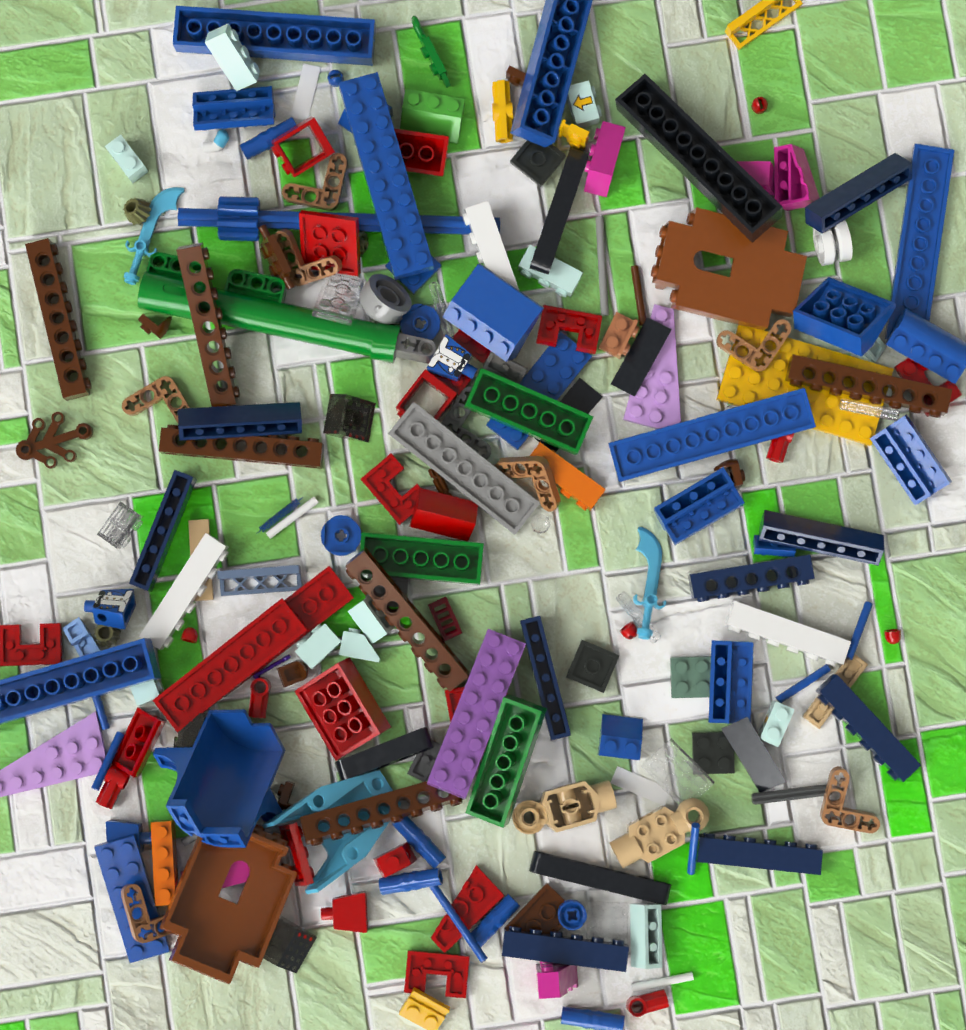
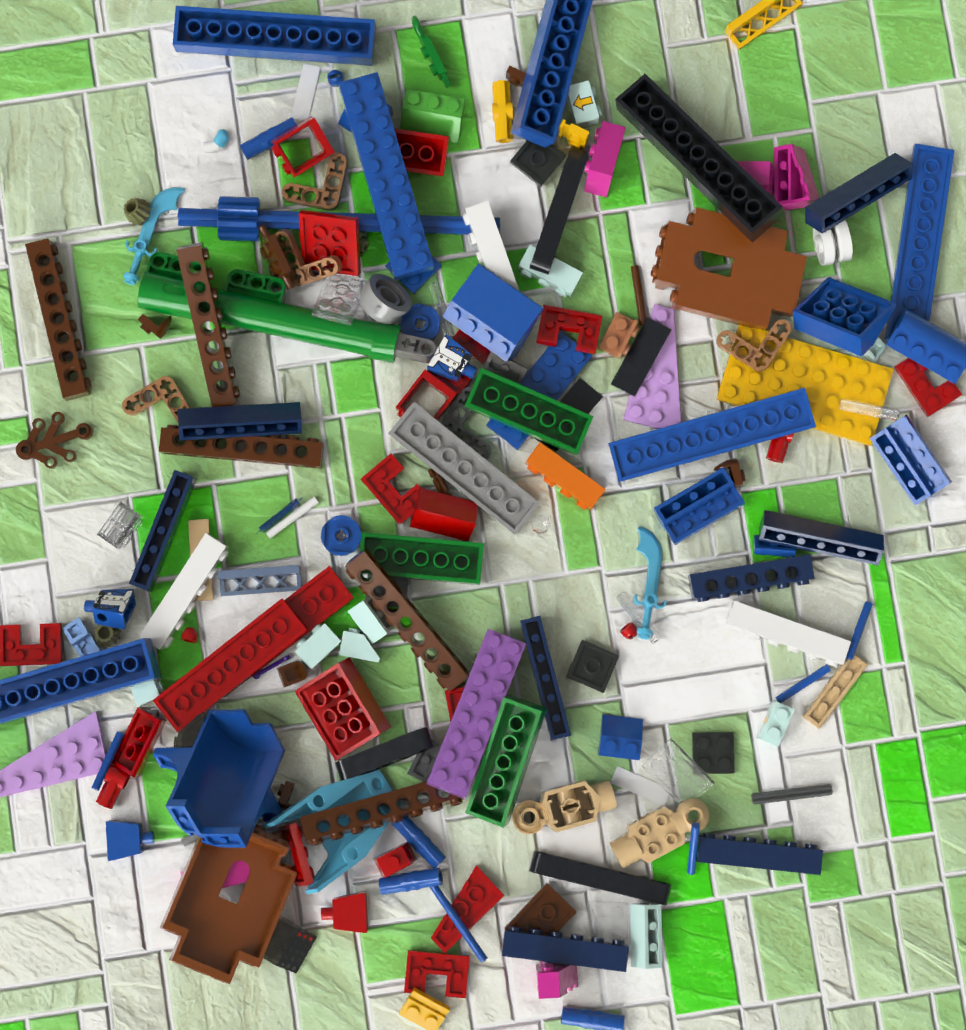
(101, 713): blue bar -> none
(121, 865): blue plate -> none
(126, 159): light aqua brick -> none
(144, 921): medium nougat beam -> none
(164, 860): orange brick -> none
(232, 57): light aqua brick -> none
(233, 108): blue brick -> none
(259, 700): red piece -> none
(349, 417): clear smoke slope -> none
(452, 634): dark red slope -> none
(495, 920): blue axle -> none
(537, 474): medium nougat beam -> none
(572, 914): blue wheel -> none
(602, 266): light grey piece -> none
(649, 1002): red piece -> none
(662, 981): white bar -> none
(690, 677): sand green plate -> none
(730, 681): blue brick -> none
(753, 754): sticker -> none
(756, 106): red hinge -> none
(837, 806): medium nougat beam -> none
(868, 728): dark blue brick -> none
(893, 636): red hinge -> none
(939, 395): reddish brown brick -> none

